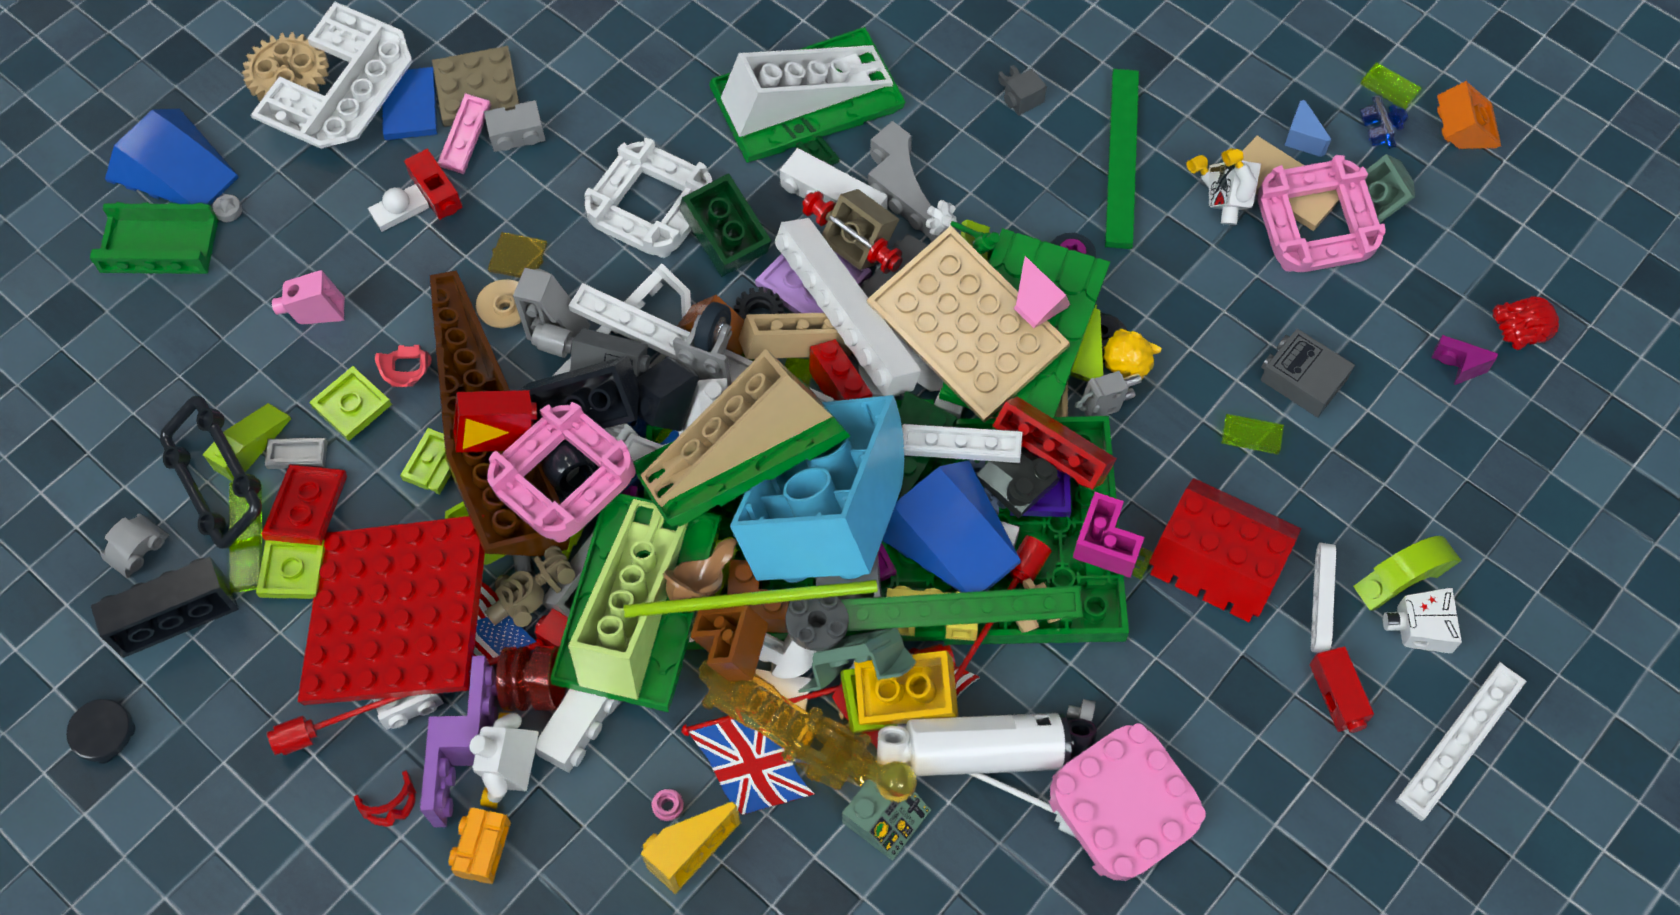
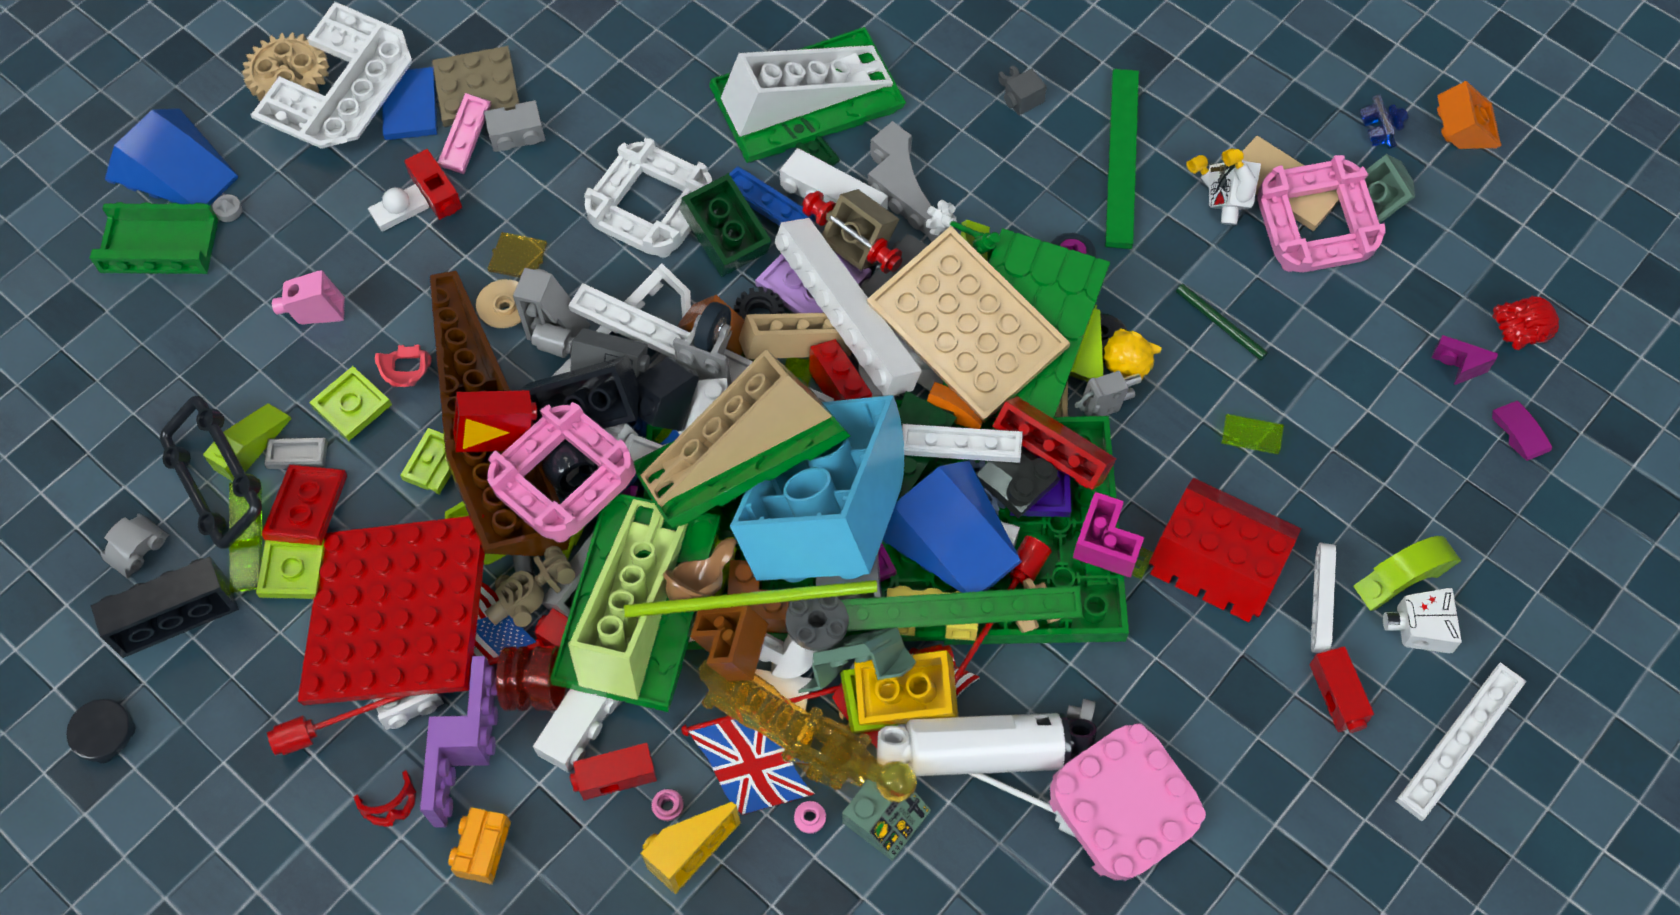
(503, 757): white torso -> none
(613, 771): none -> red brick
(767, 199): none -> blue tile
(809, 826): none -> bright pink plate
(947, 399): none -> orange slope
(1038, 296): bright pink slope -> none
(1222, 322): none -> dark green bar
(1306, 372): dark grey brick -> none
(1307, 132): medium blue slope -> none
(1390, 86): clear neon green tile -> none
(1524, 431): none -> magenta slope

